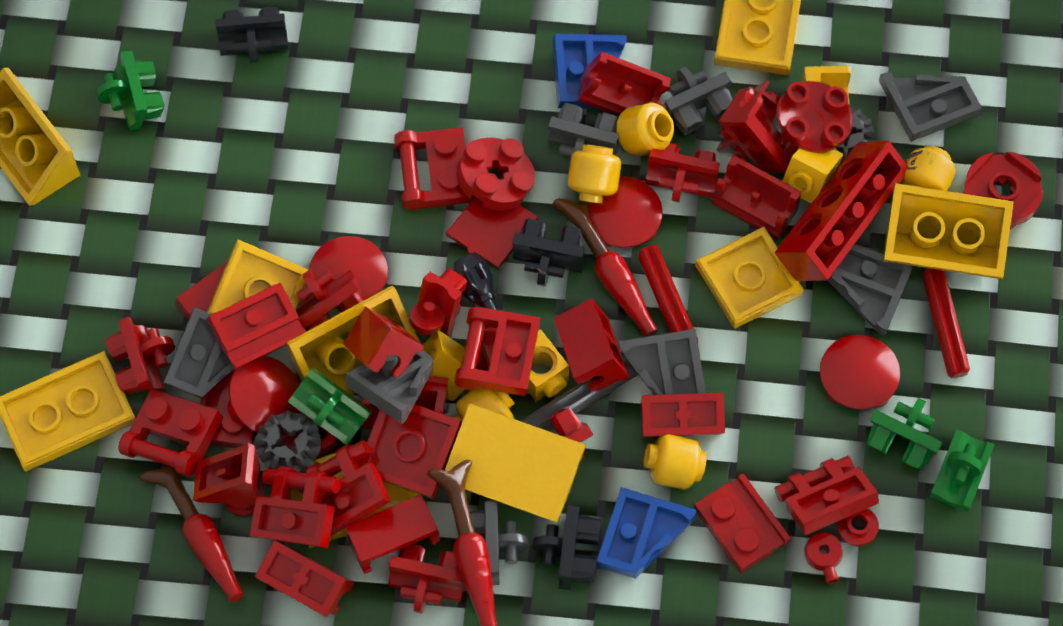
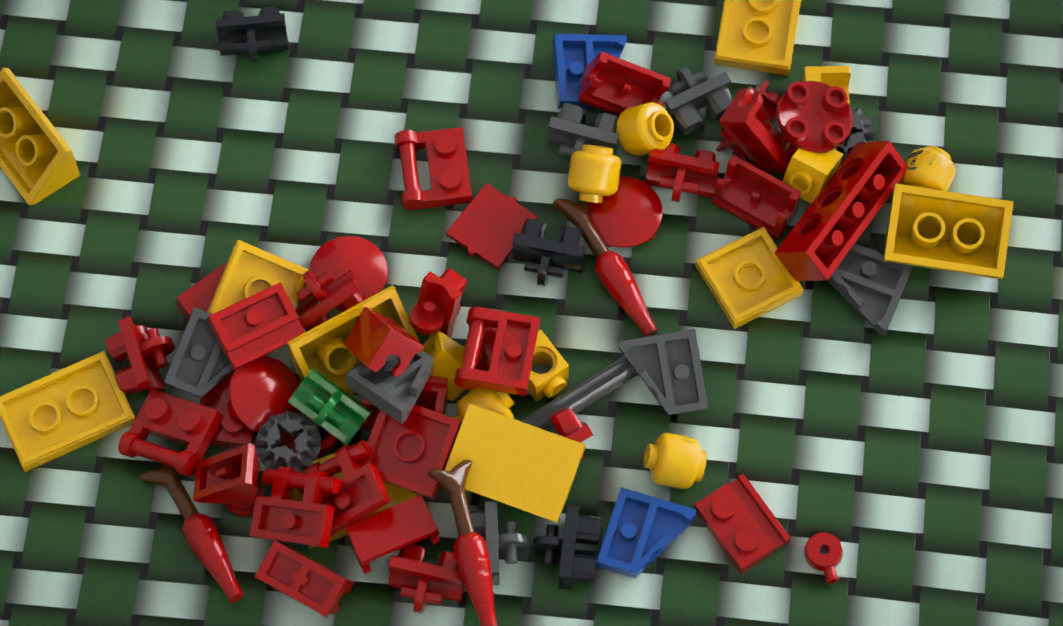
(125, 91): green hips -> none
(479, 279): black piece -> none
(498, 154): red plate -> none
(591, 345): red hinge -> none
(664, 289): red axle -> none
(682, 414): red hinge -> none
(827, 494): red plate -> none
(859, 372): red dish -> none
(859, 537): red plate -> none
(921, 444): green hips -> none
(930, 102): dark grey wing -> none
(946, 323): red axle -> none
(961, 471): green hips -> none
(1010, 169): red plate -> none

